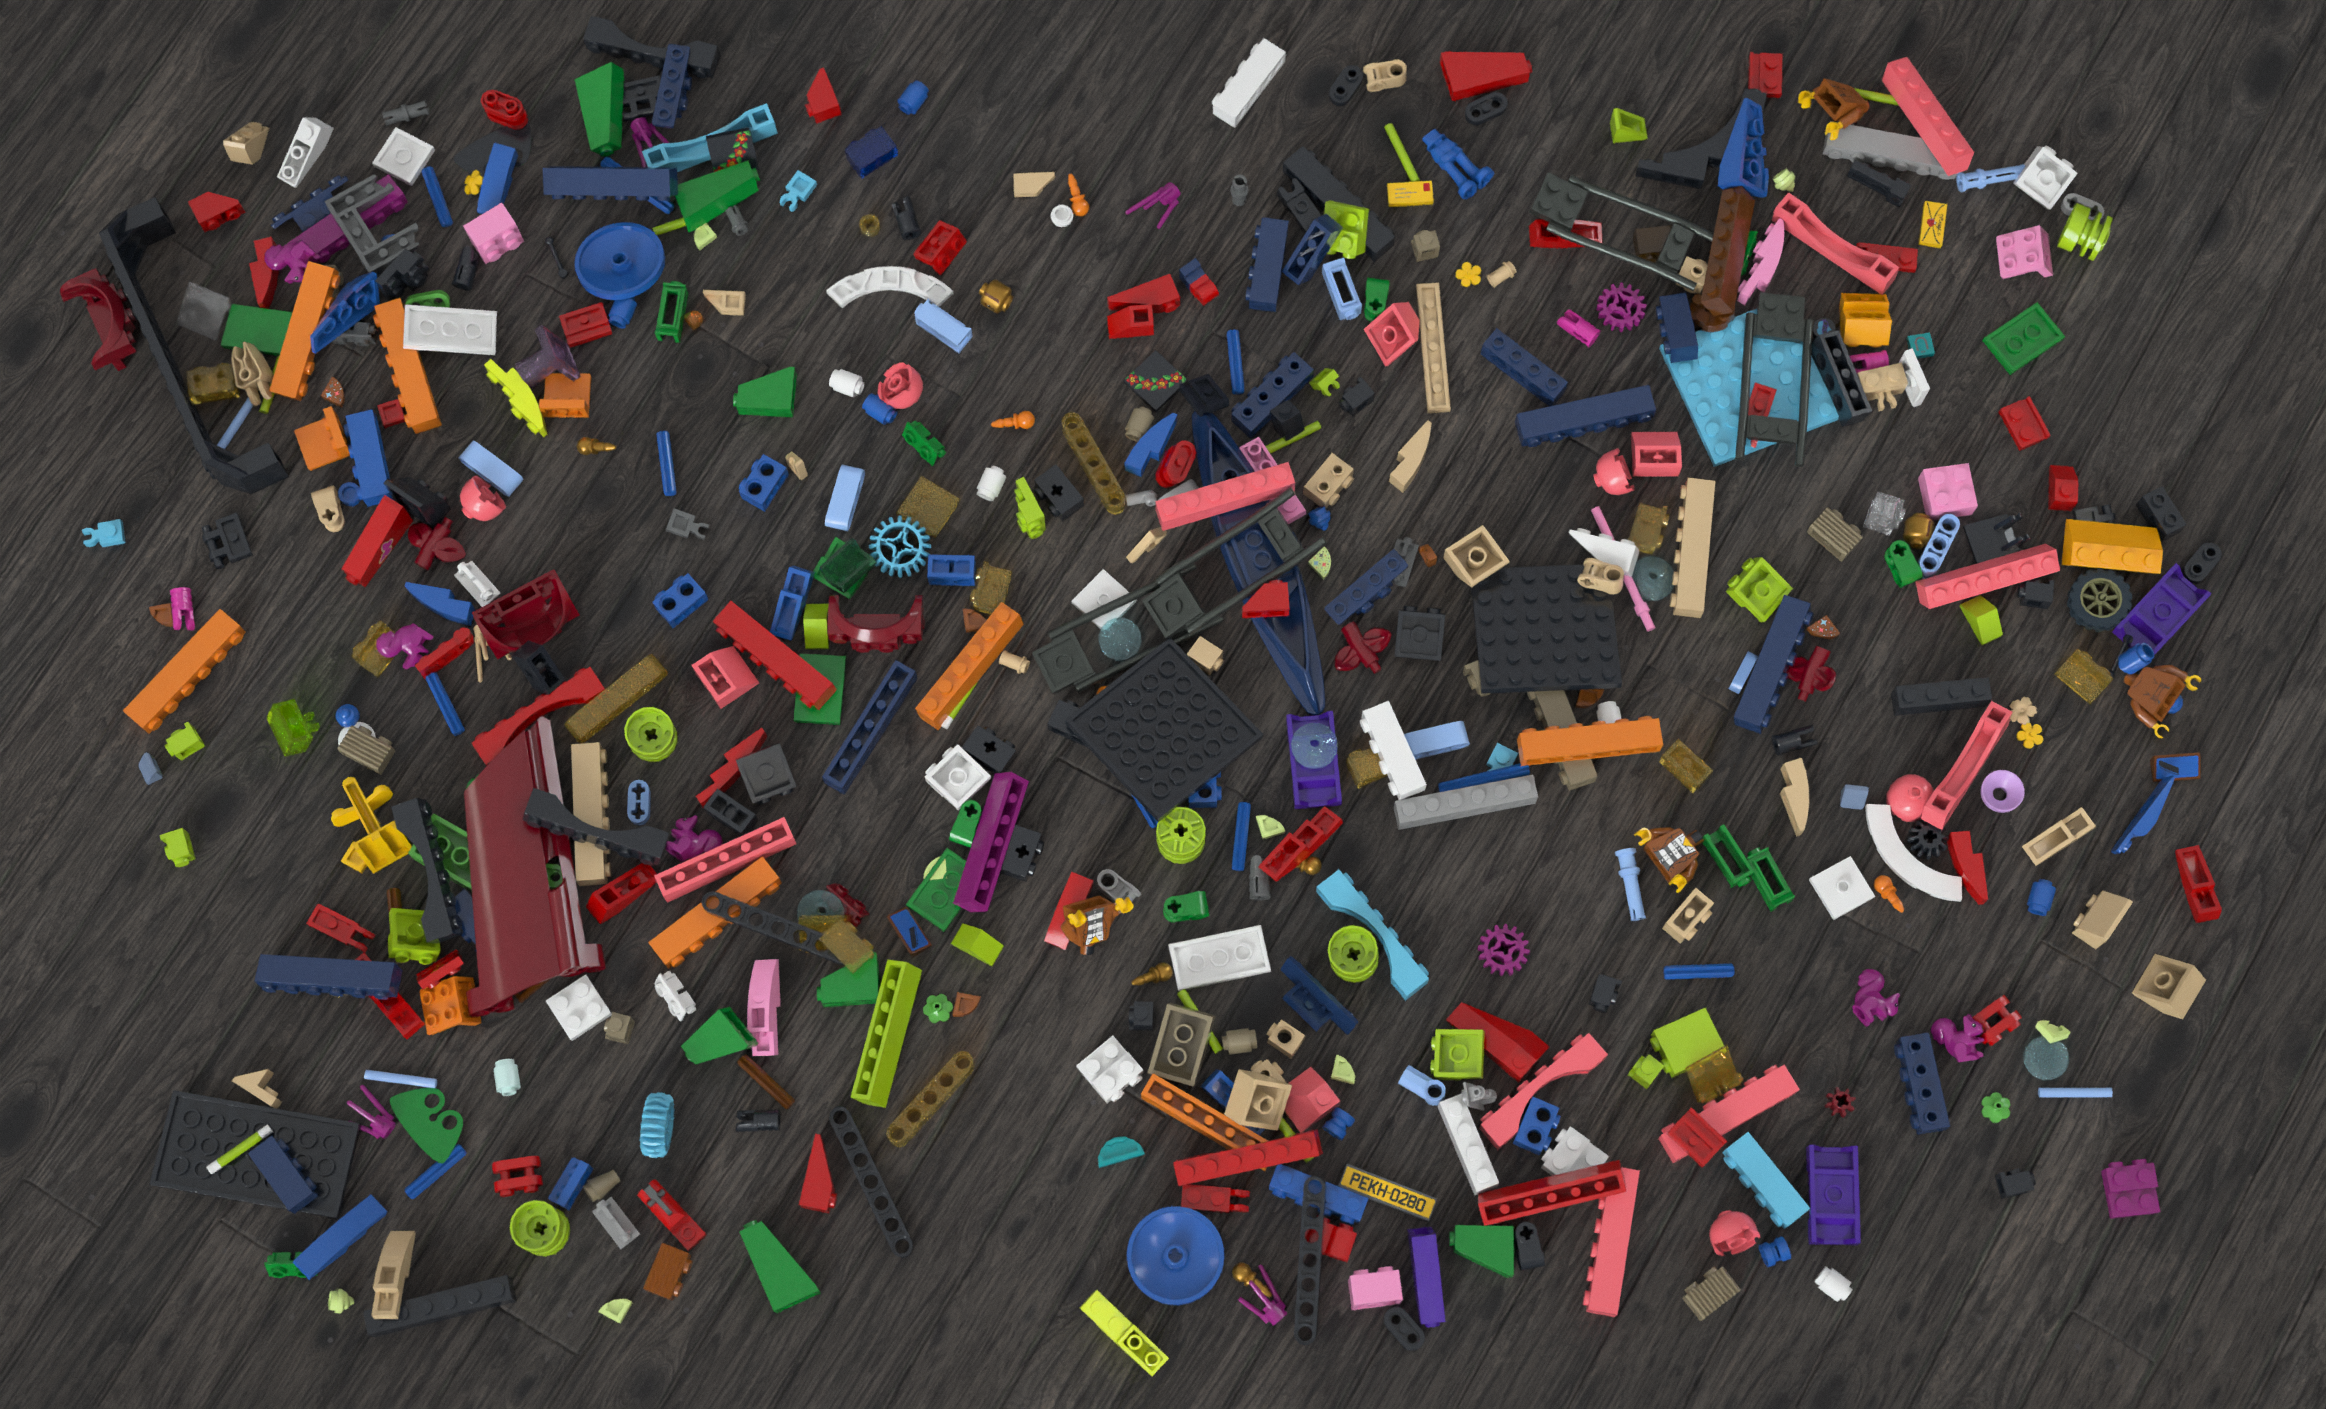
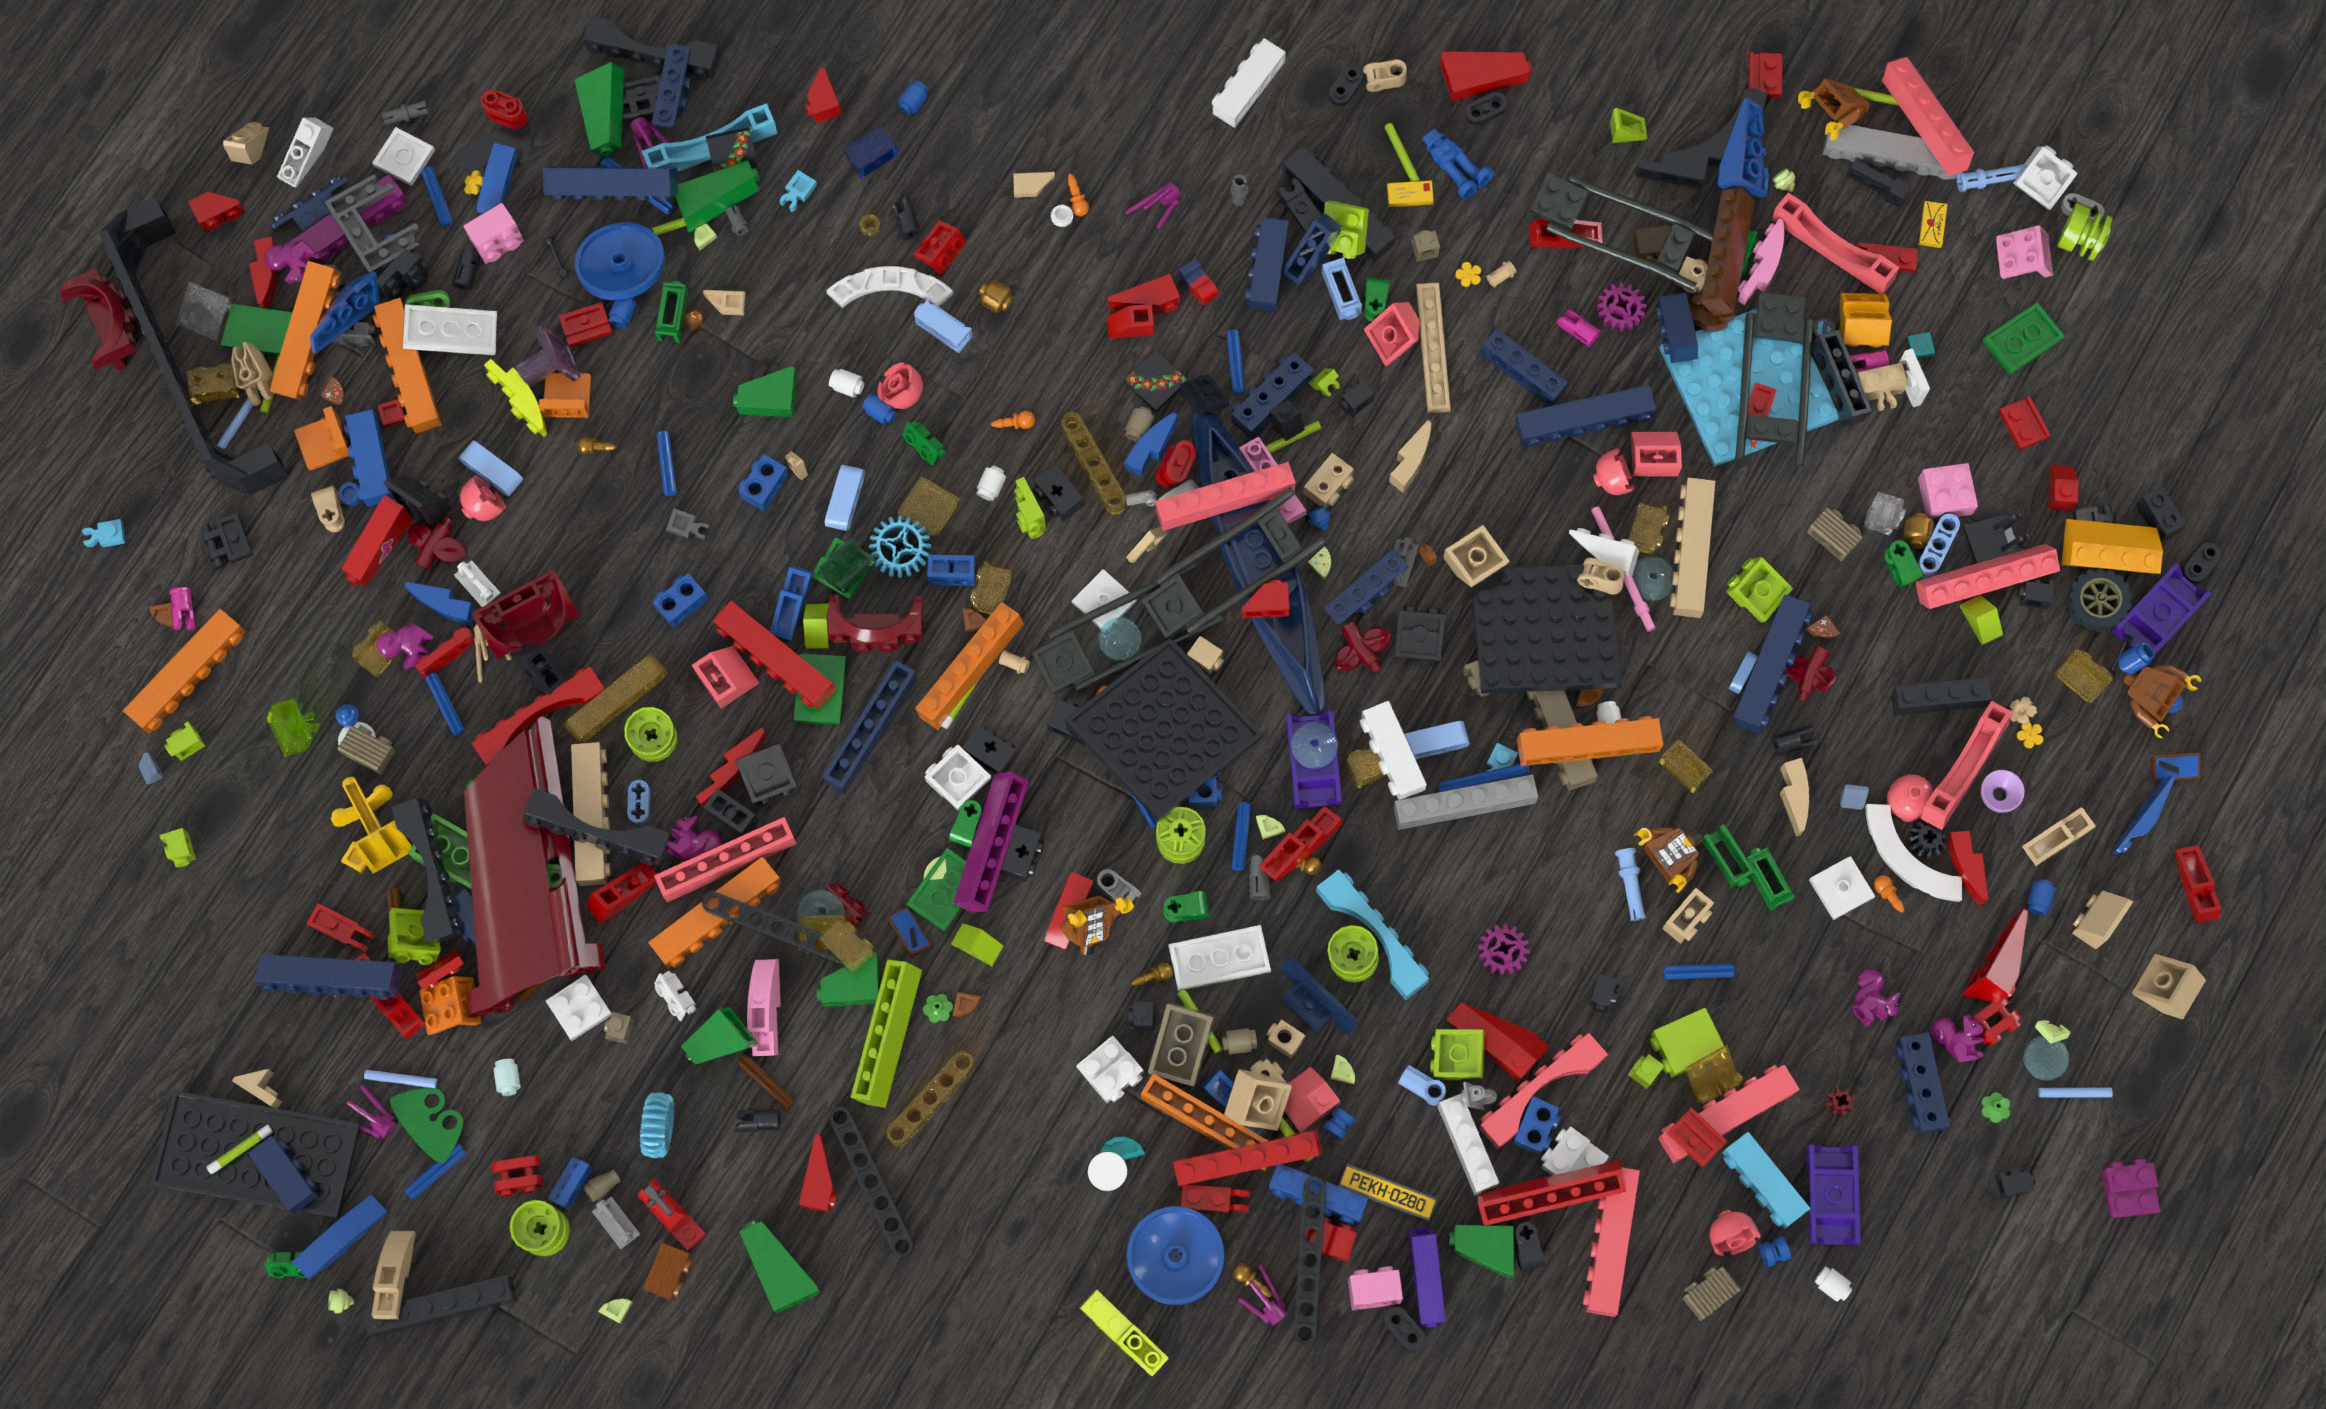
(1107, 1171): none -> white sticker
(2003, 963): none -> wedge

